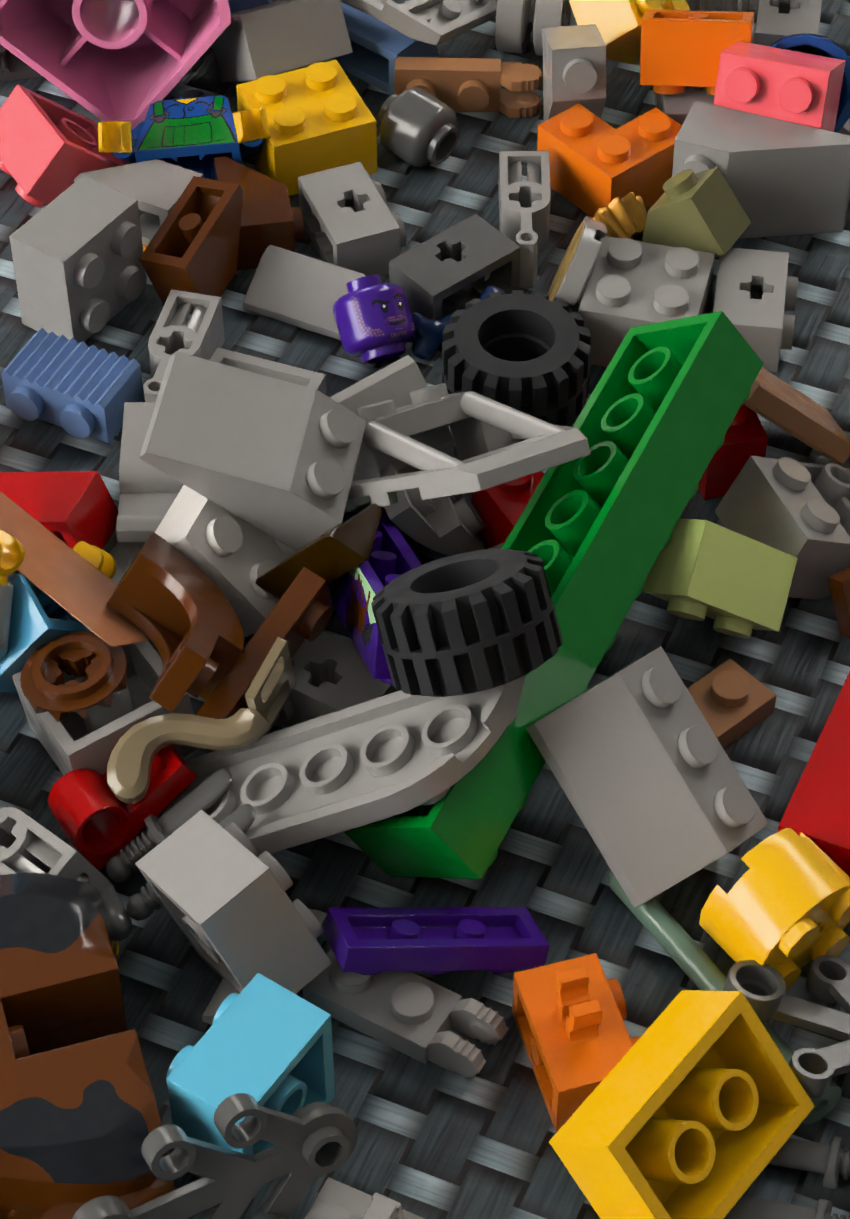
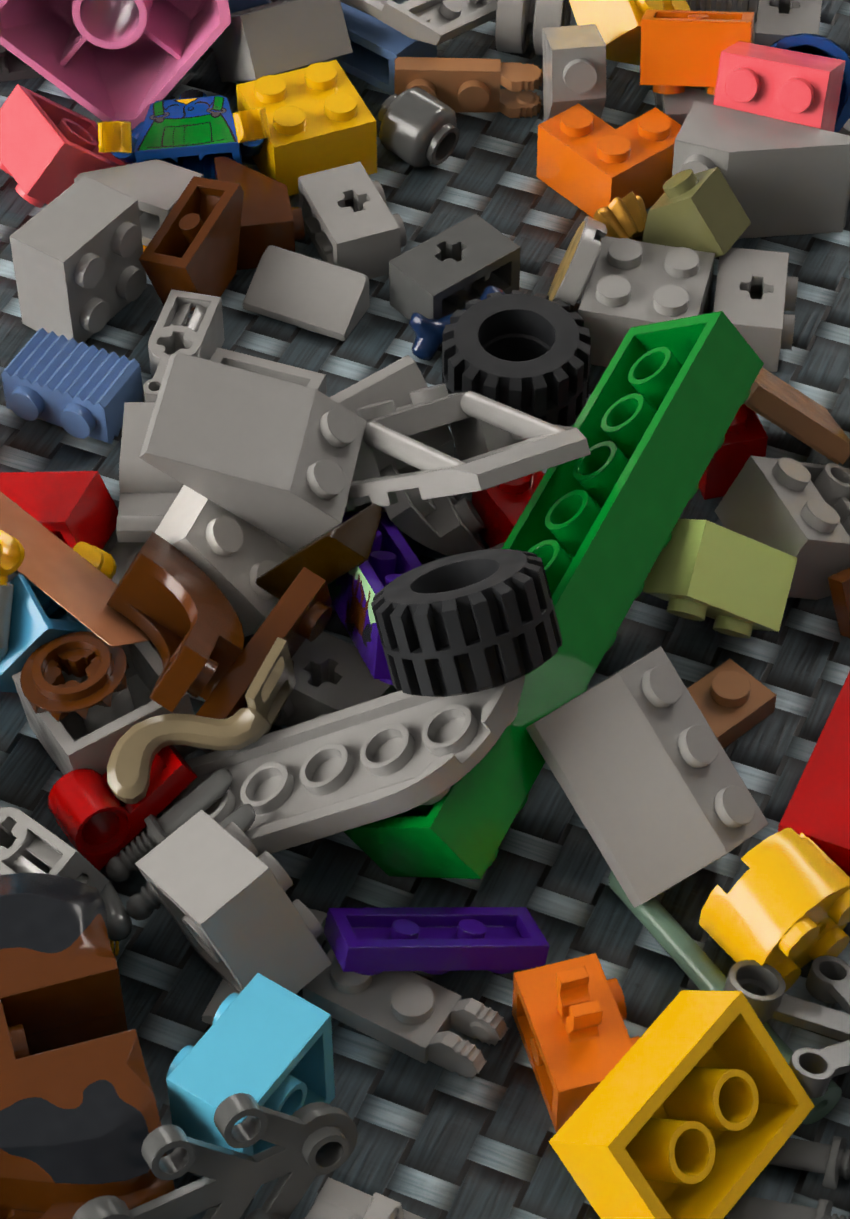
(373, 320): dark purple head -> none
(525, 206): light grey piece -> none

